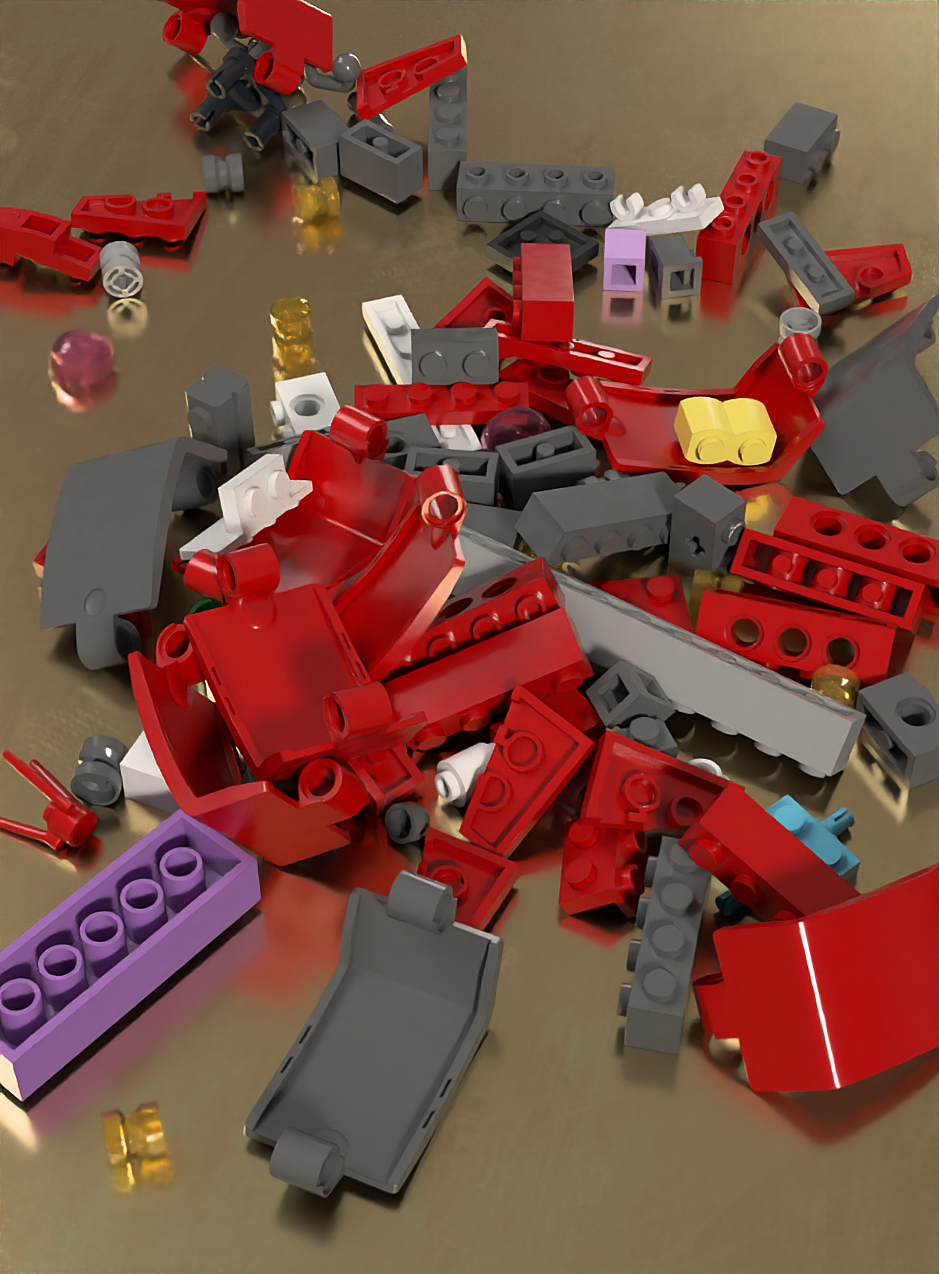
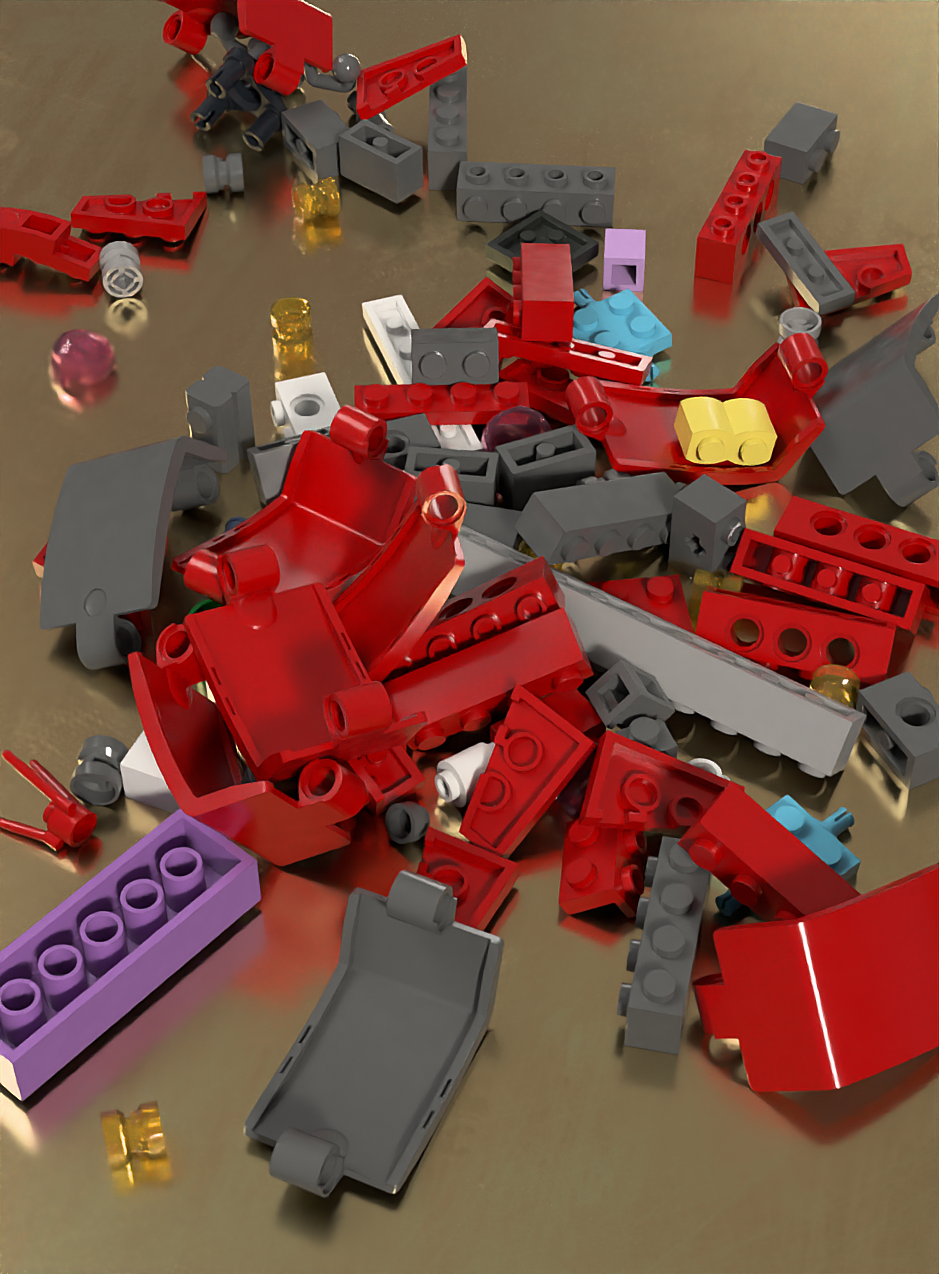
(249, 504): white bracket -> none
(620, 324): none -> medium azure plate
(666, 216): white plate -> none
(674, 267): dark grey brick -> none

